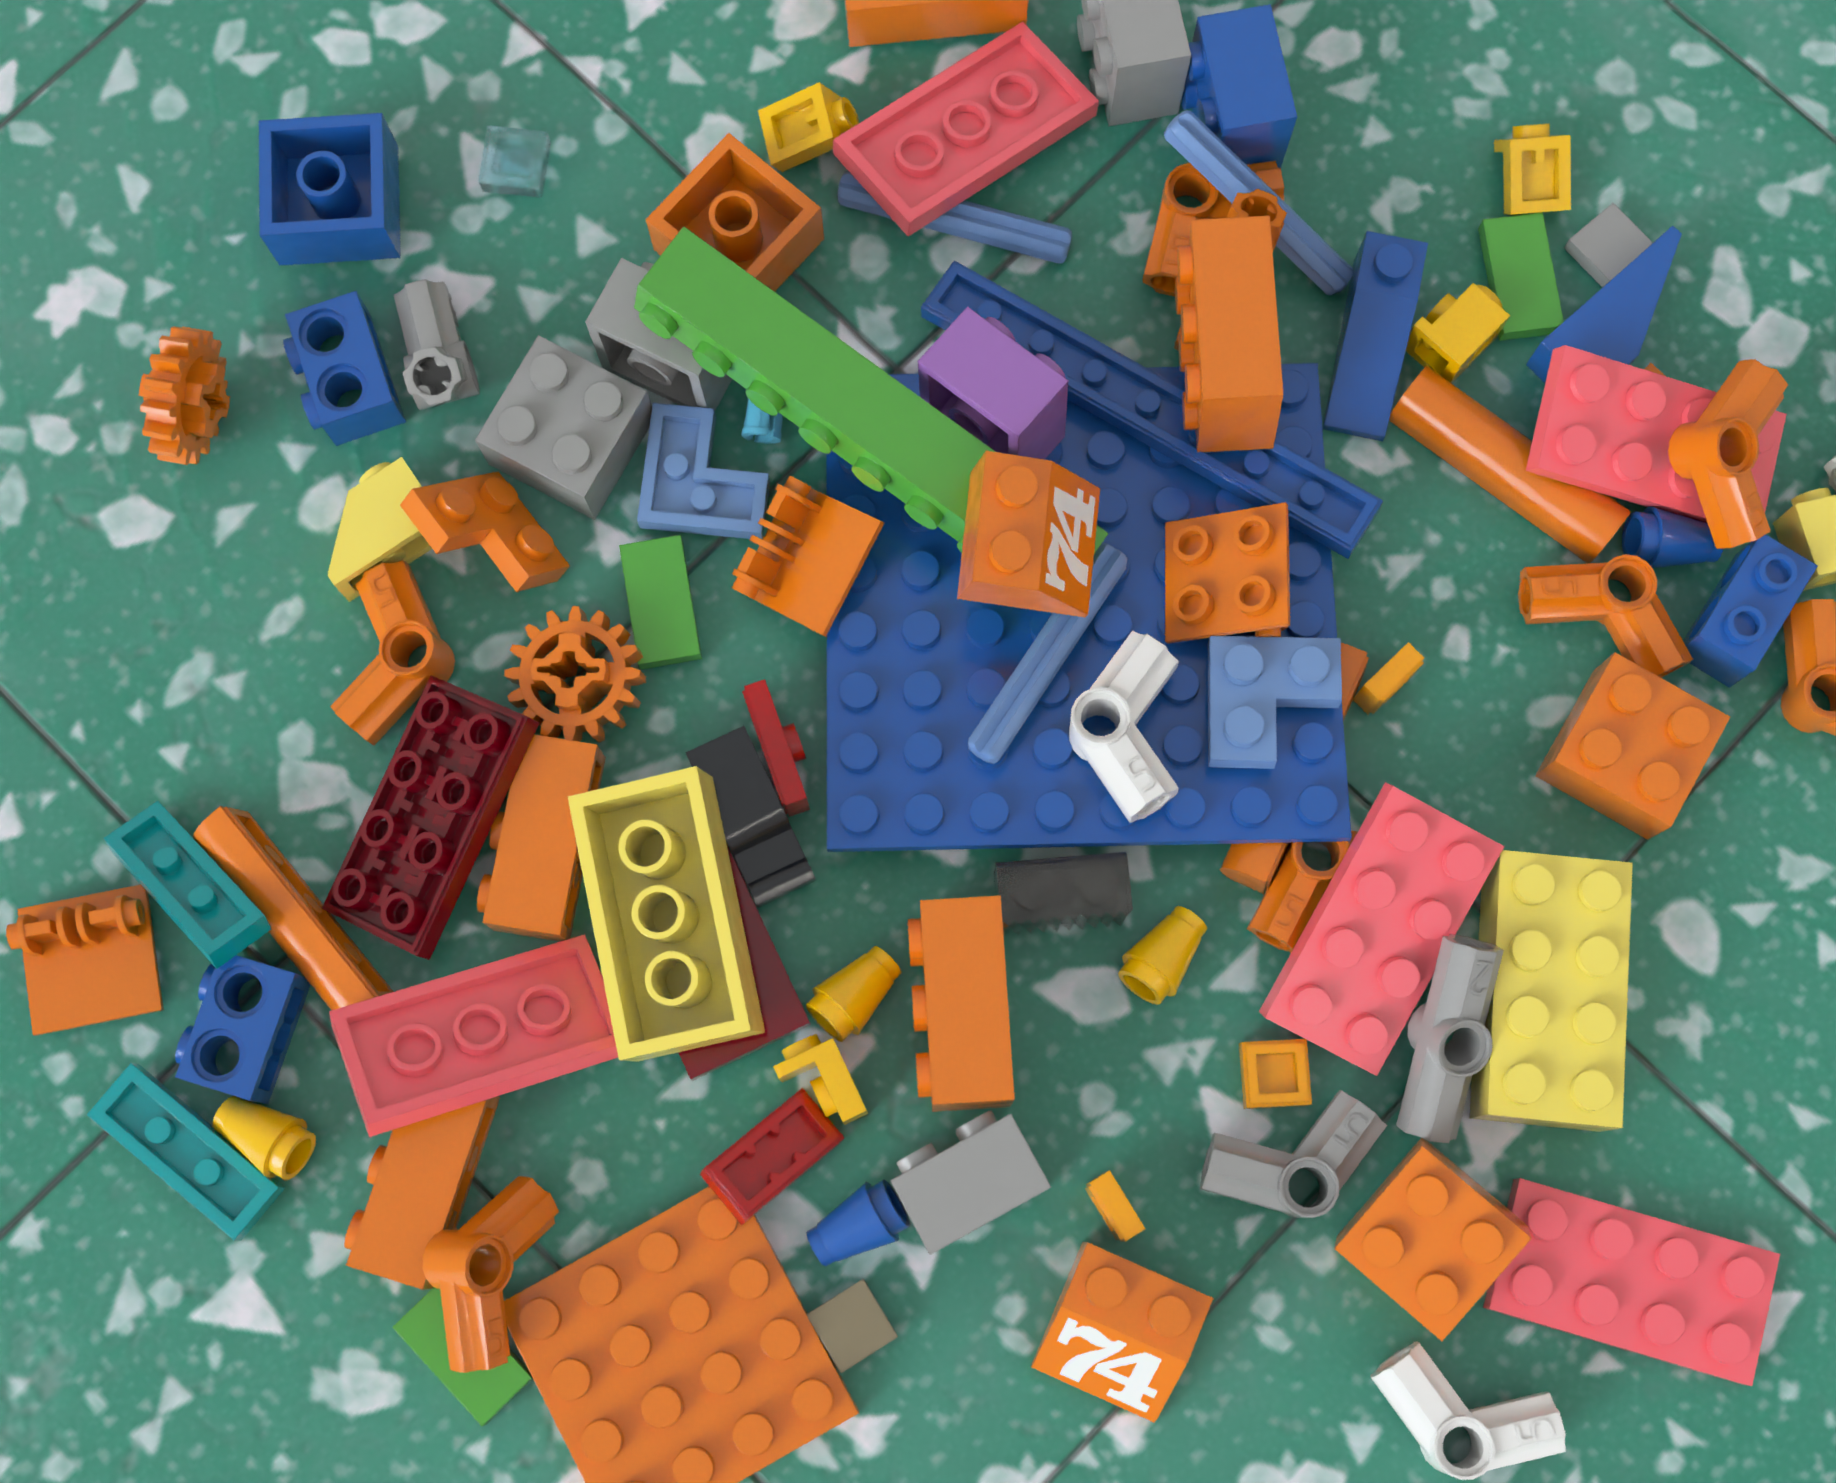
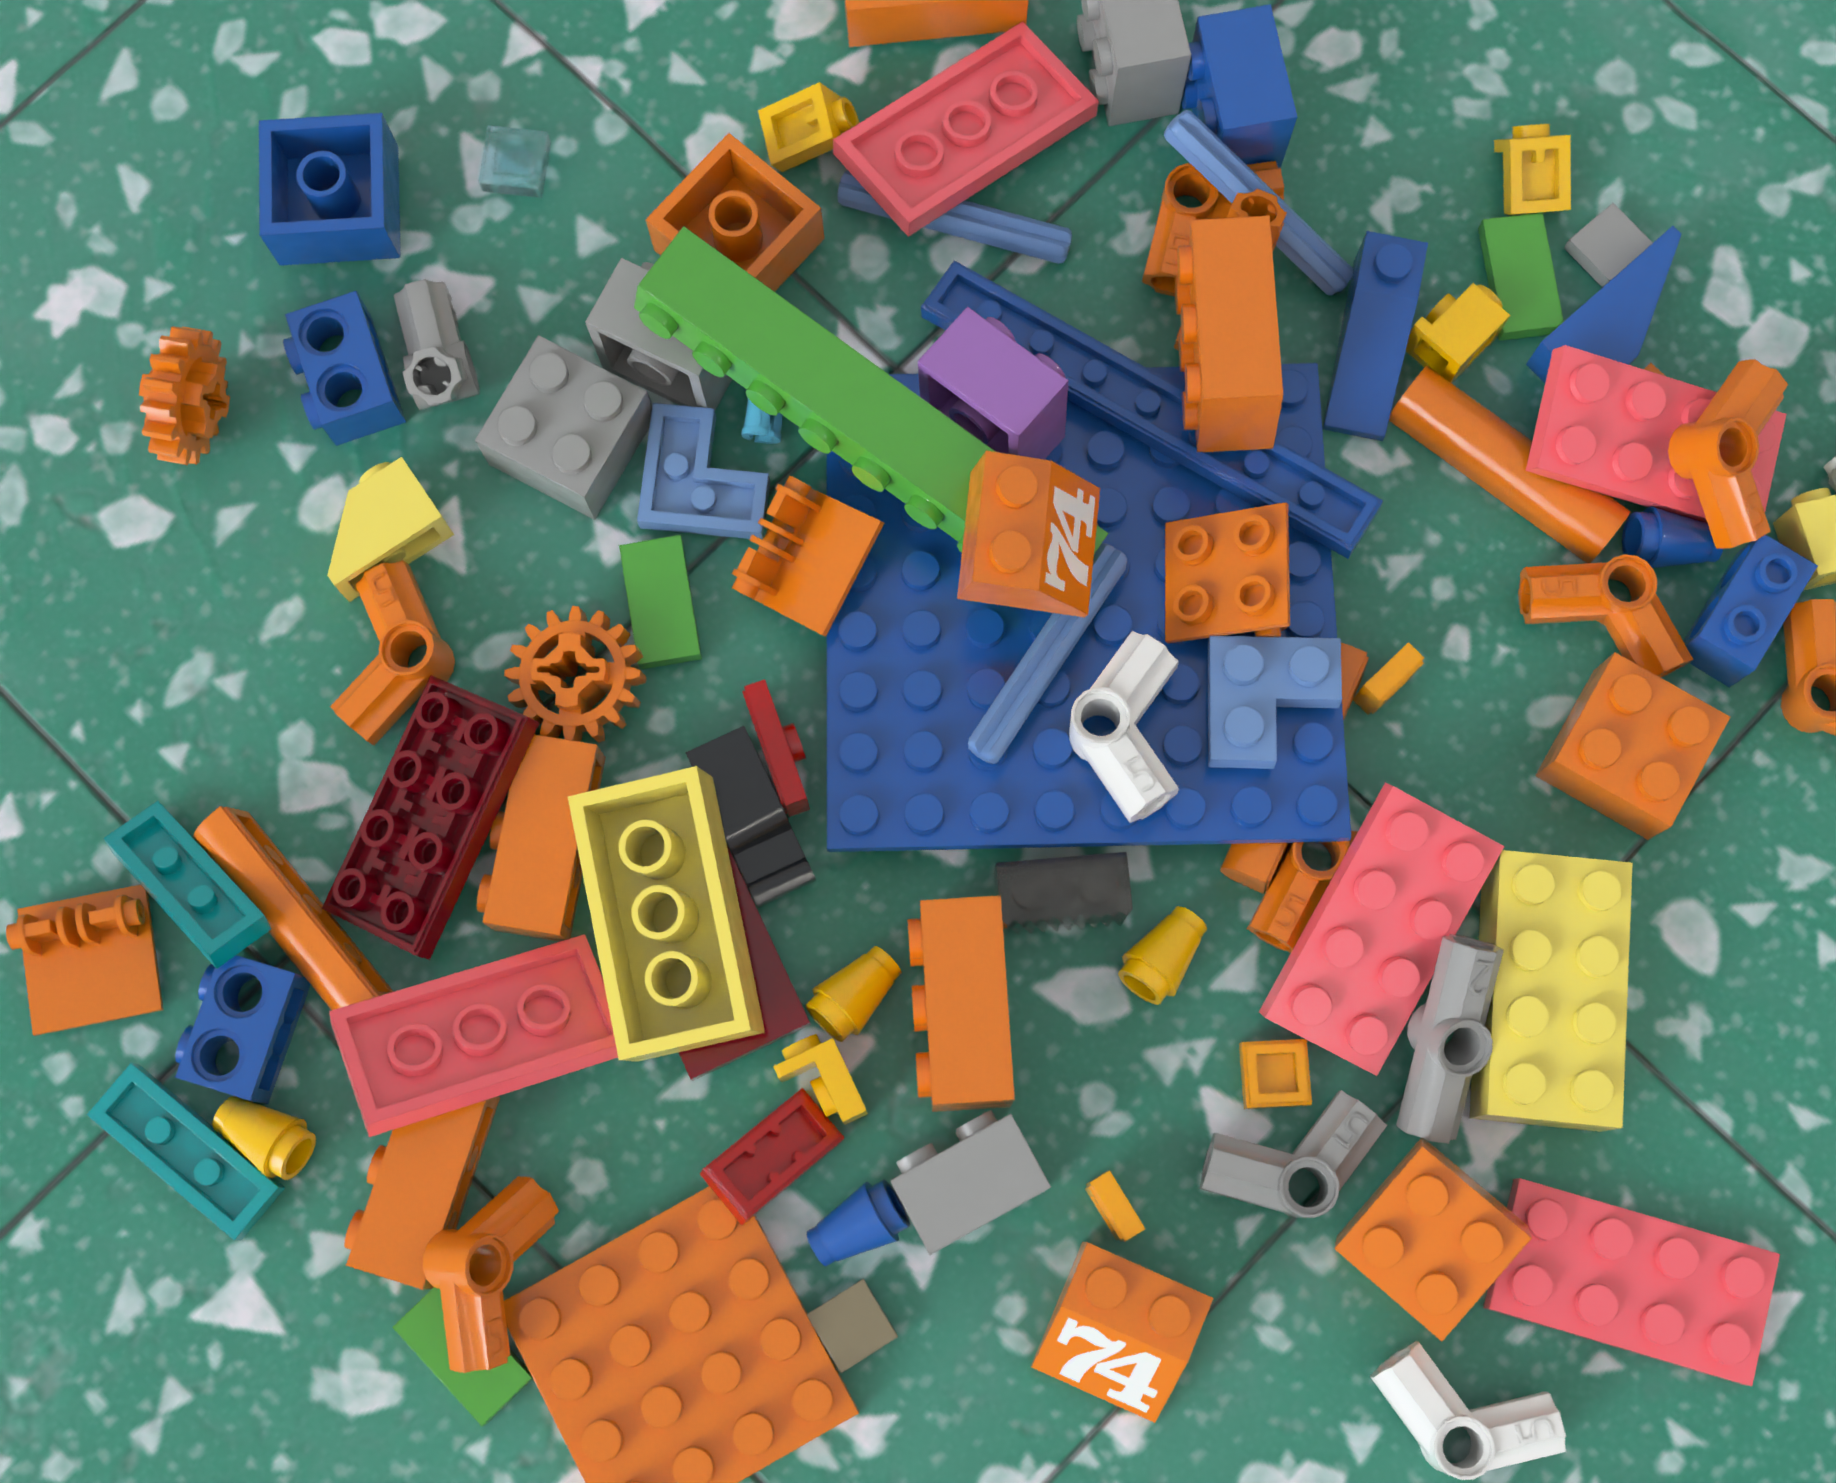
(490, 514): orange plate -> none

